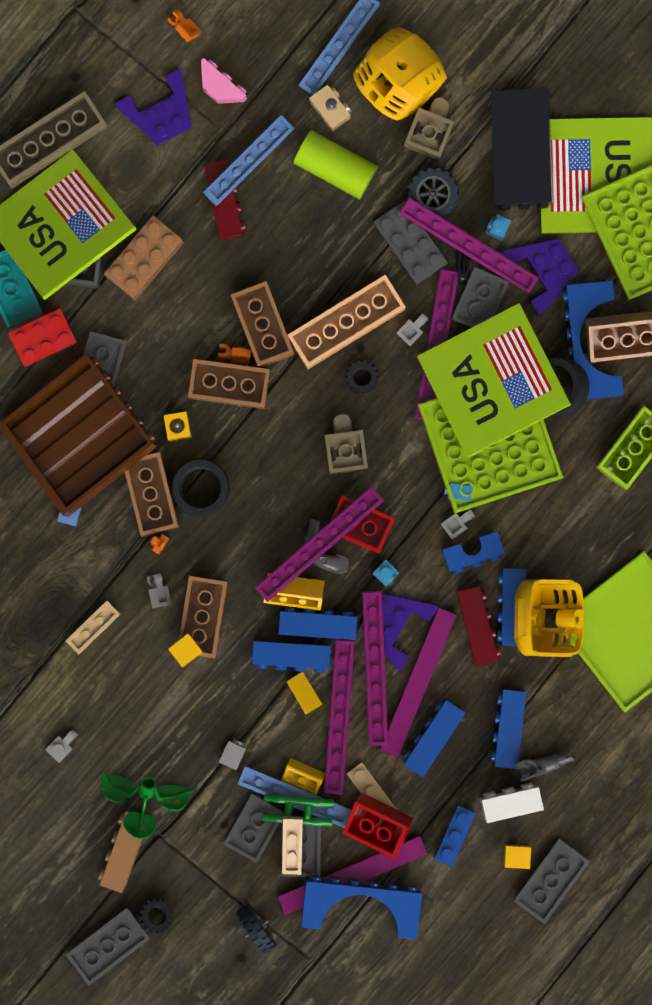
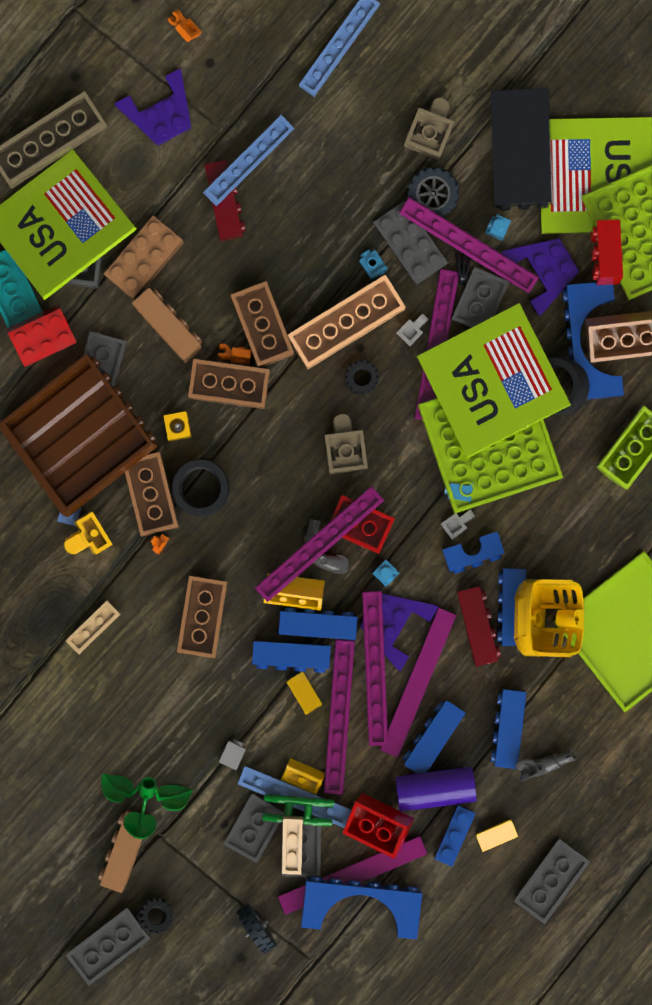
(60, 747): light grey plate -> none
(89, 535): none -> yellow brick
(158, 594): light grey plate -> none
(164, 322): none -> medium nougat brick
(185, 650): yellow piece -> none
(219, 85): bright pink slope -> none
(330, 107): tan piece -> none
(335, 164): lime brick -> none
(367, 784): tan plate -> none
(372, 271): none -> dark azure brick
(417, 61): yellow piece -> none
(435, 789): none -> dark purple brick
(496, 835): none -> yellow slope
(511, 802): white brick -> none
(517, 856): yellow piece -> none
(607, 252): none -> red brick

